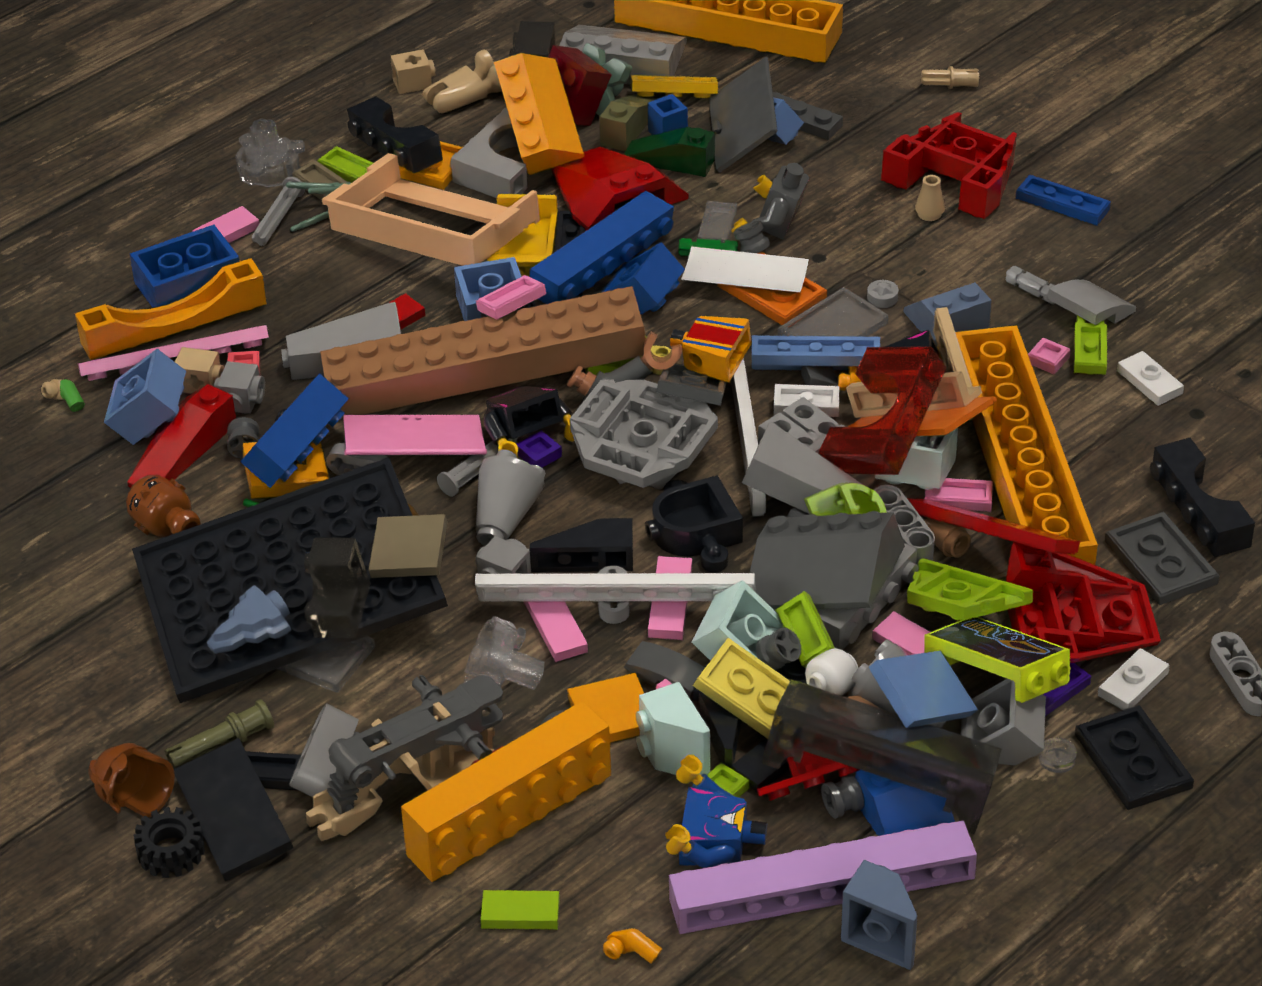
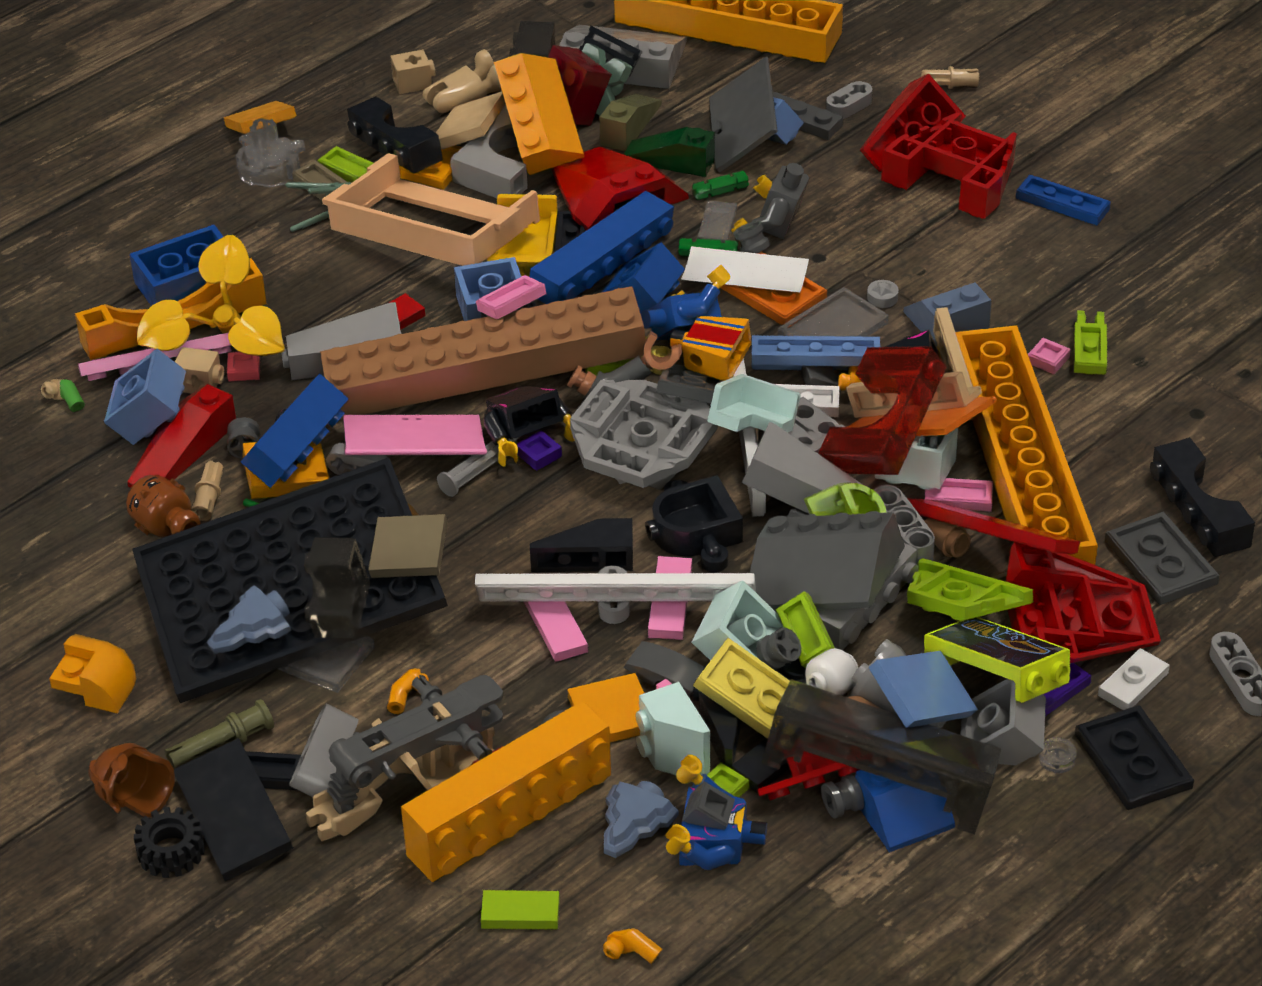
(96, 672): none -> light orange brick
(208, 490): none -> tan axle
(234, 224): bright pink tile -> none
(243, 383): light grey brick -> none
(252, 333): none -> yellow plant
(274, 110): none -> light orange tile
(276, 212): light grey axle -> none
(400, 690): none -> light orange arm
(470, 120): none -> tan tile
(498, 656): clear piece -> none
(503, 557): light grey brick -> none
(505, 494): light grey cone -> none
(589, 39): none -> black tile
(635, 815): none -> sand blue rock
(666, 115): blue brick -> none
(676, 85): yellow plate -> none
(683, 309): none -> blue torso
(708, 807): none -> dark grey slope
(720, 185): none -> green axle
(753, 403): none -> light aqua panel
(816, 876): lavender brick -> none
(850, 99): none -> light grey beam
(879, 915): sand blue slope -> none
(901, 632): bright pink tile -> none
(918, 105): none -> red wedge
(930, 199): tan cone -> none
(1029, 282): light grey axle -> none
(1090, 301): light grey slope -> none
(1150, 378): white plate -> none

